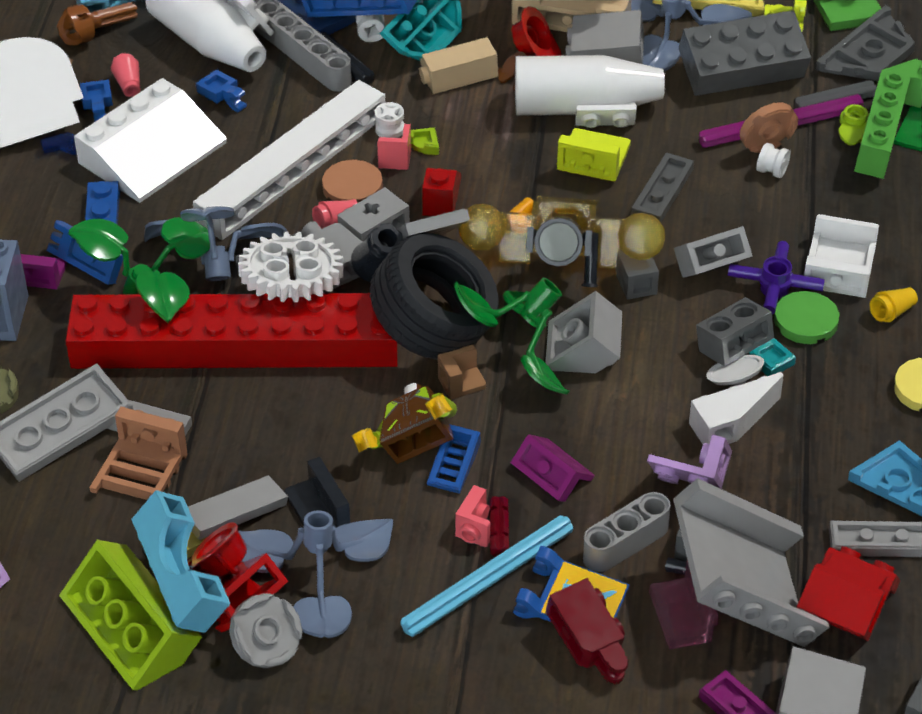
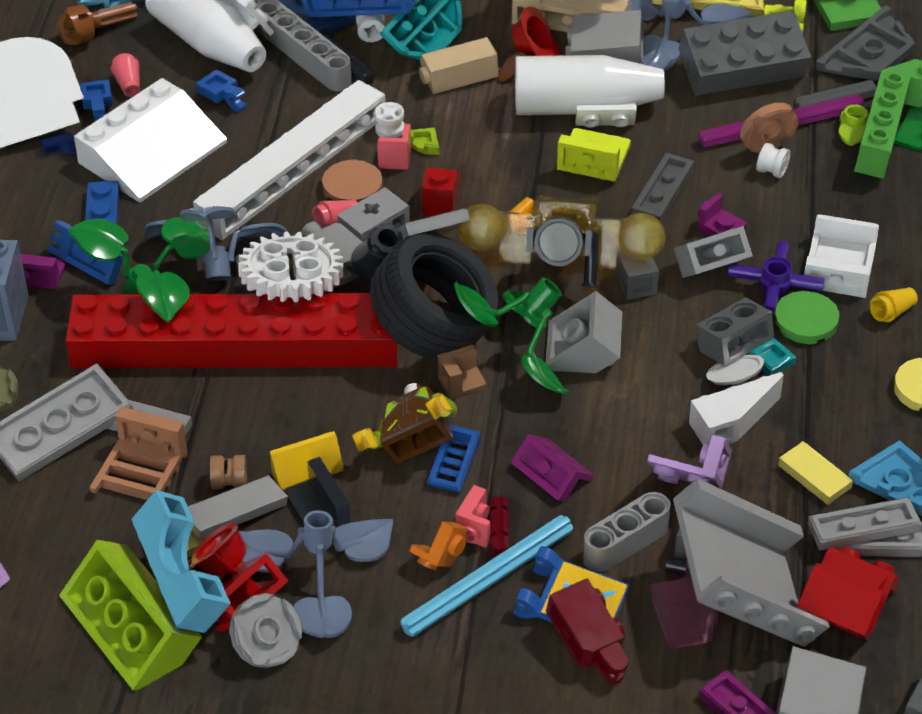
(236, 471): none -> medium nougat wheel
(290, 461): none -> yellow slope
(445, 548): none -> orange bracket
(715, 219): none -> magenta bracket
(815, 473): none -> light yellow tile
(864, 523): none -> light grey tile

